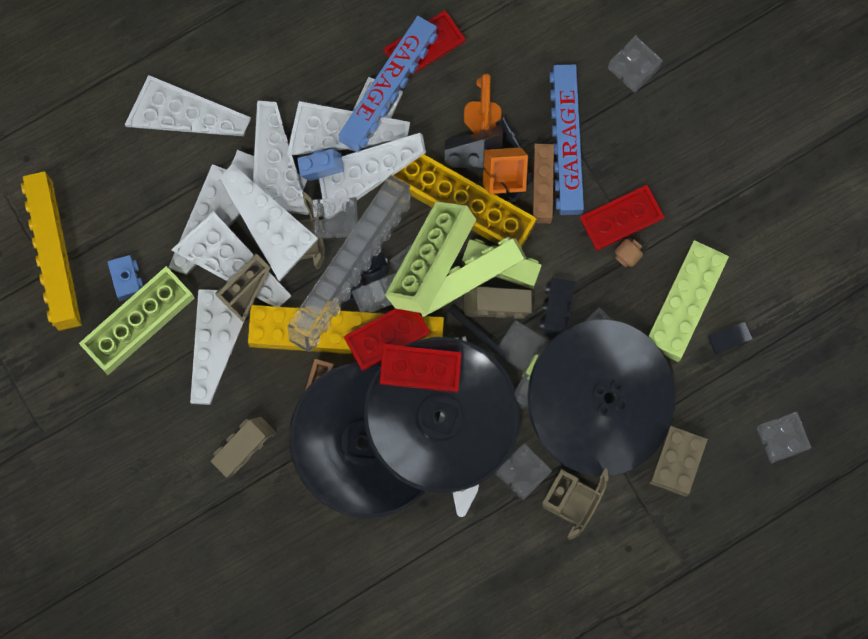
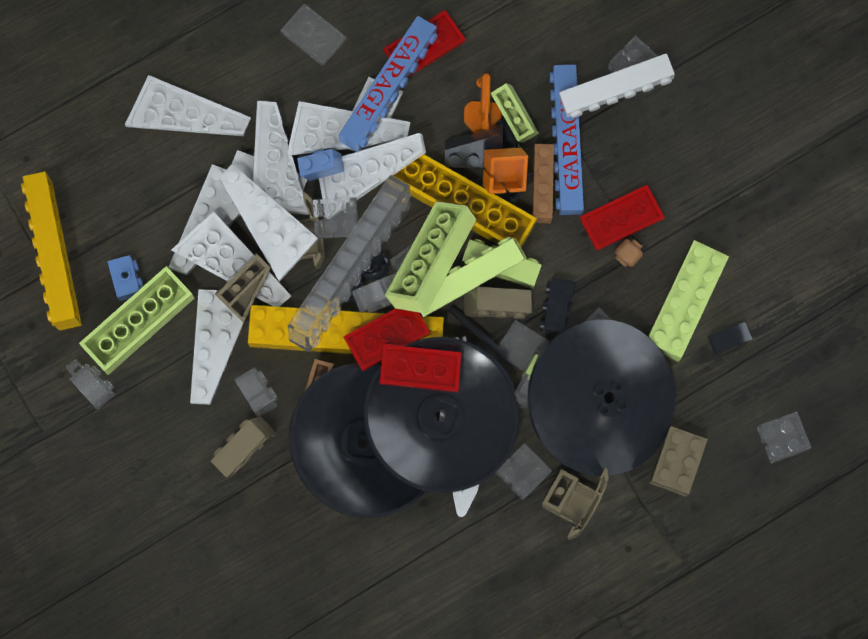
(90, 383): none -> clear brick
(256, 393): none -> clear piece
(313, 34): none -> clear tile
(514, 113): none -> yellowish green brick
(617, 85): none -> white brick

